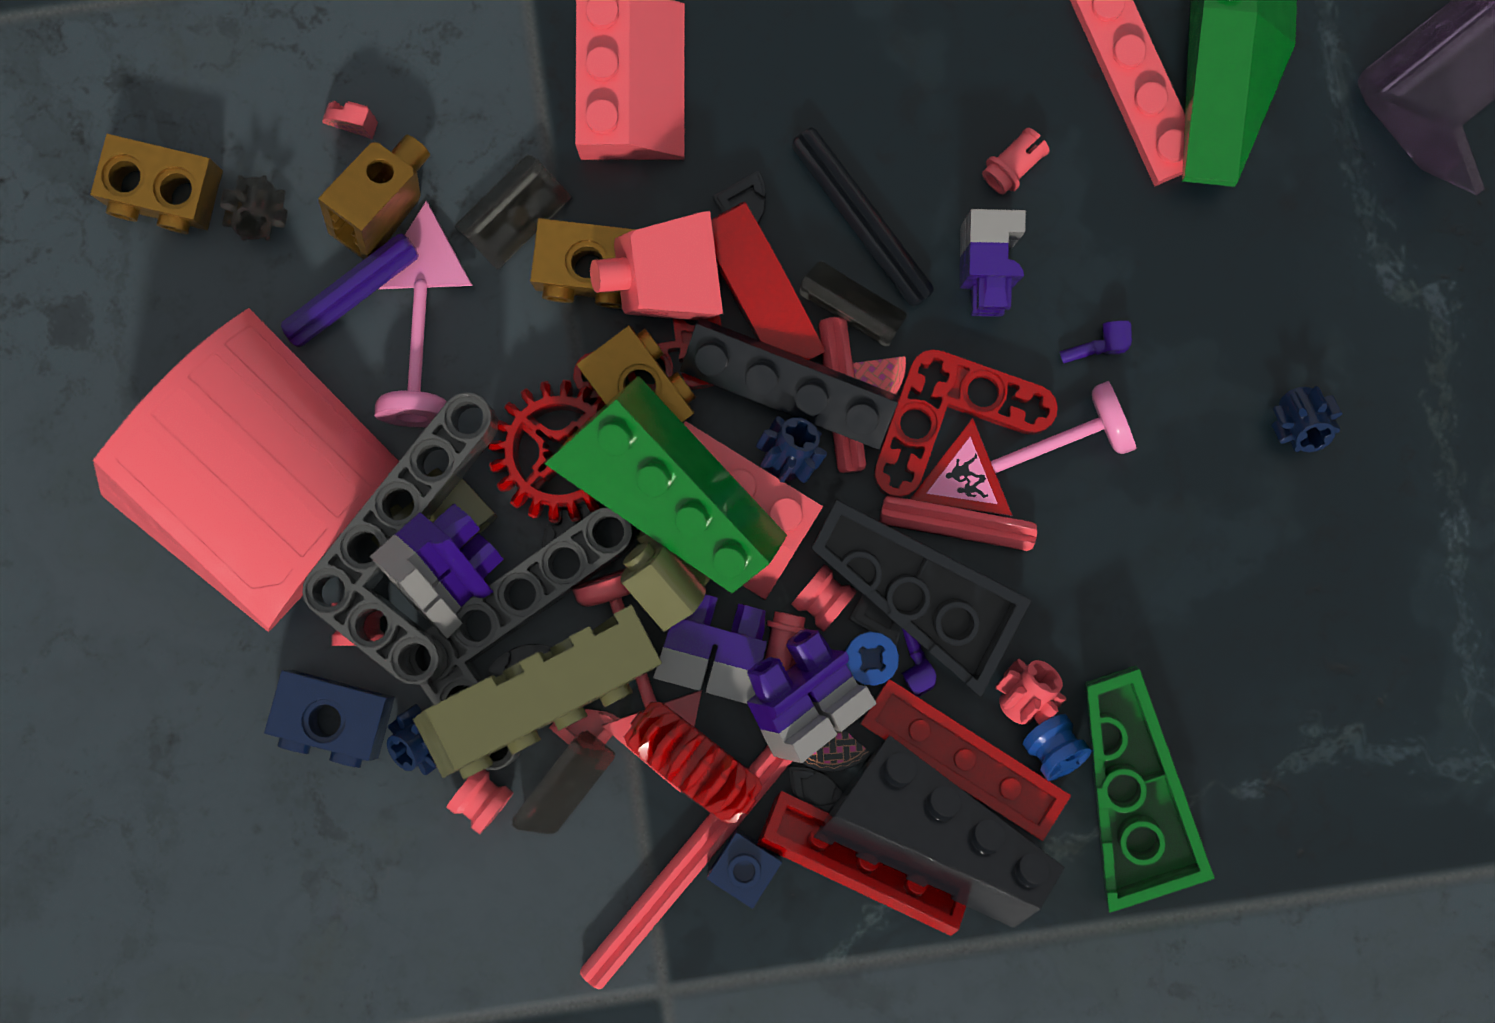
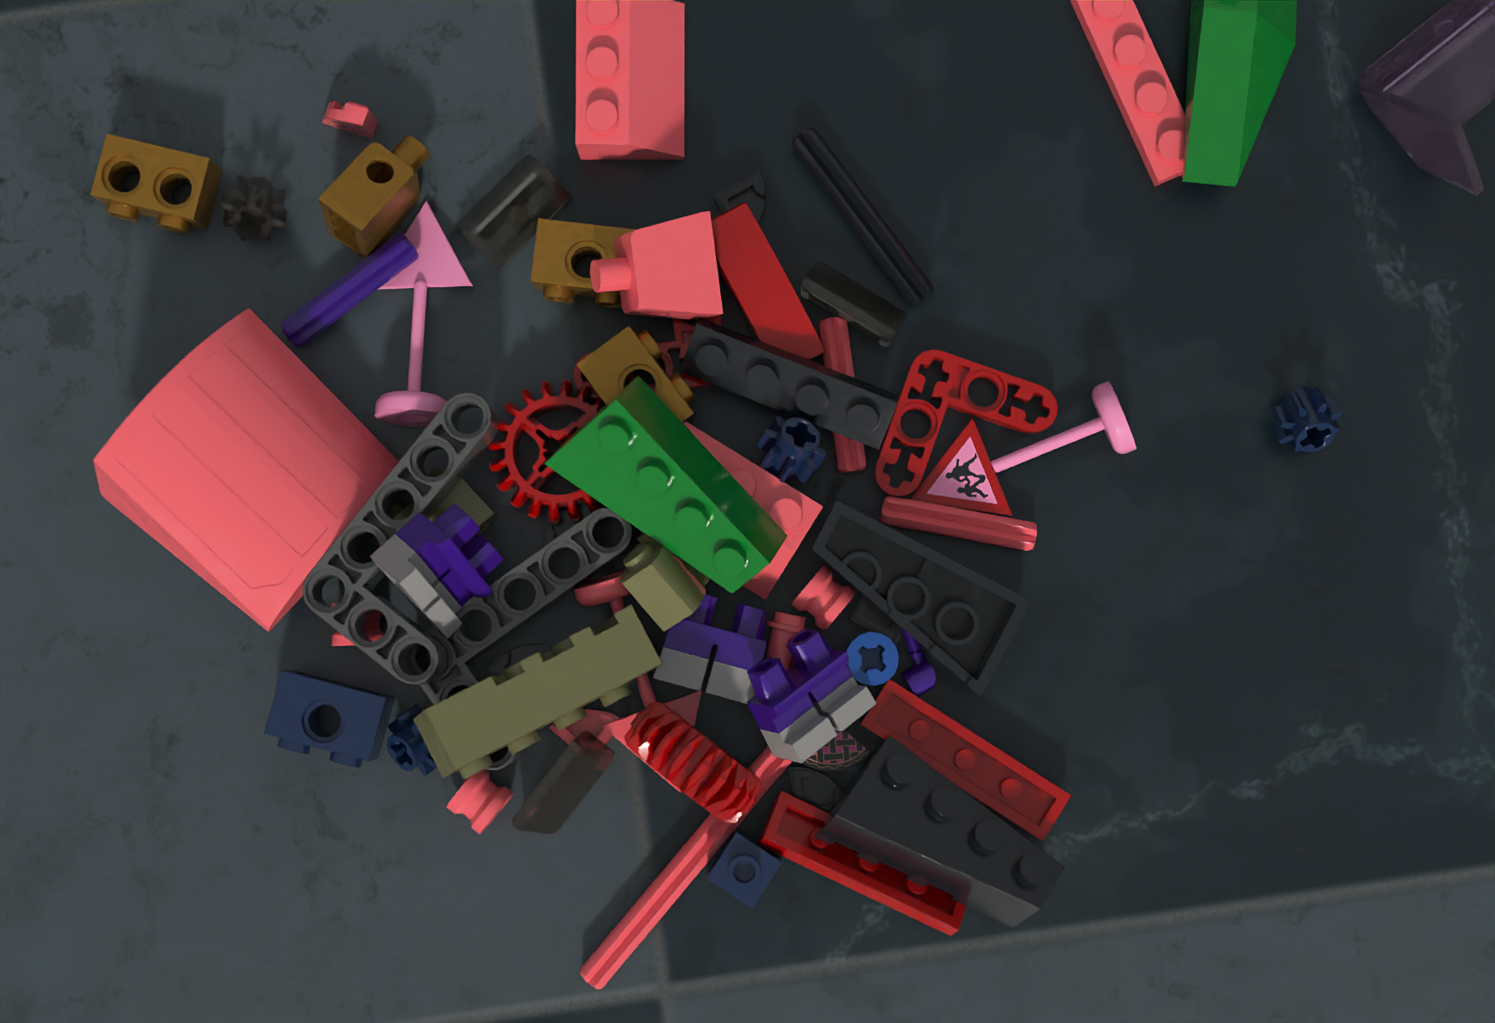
(882, 373): coral tile -> none
(985, 261): dark purple hips -> none
(1014, 162): coral pin -> none
(1030, 692): coral gear -> none
(1057, 747): blue wheel -> none
(1116, 340): dark purple hand -> none
(1141, 807): green wedge -> none

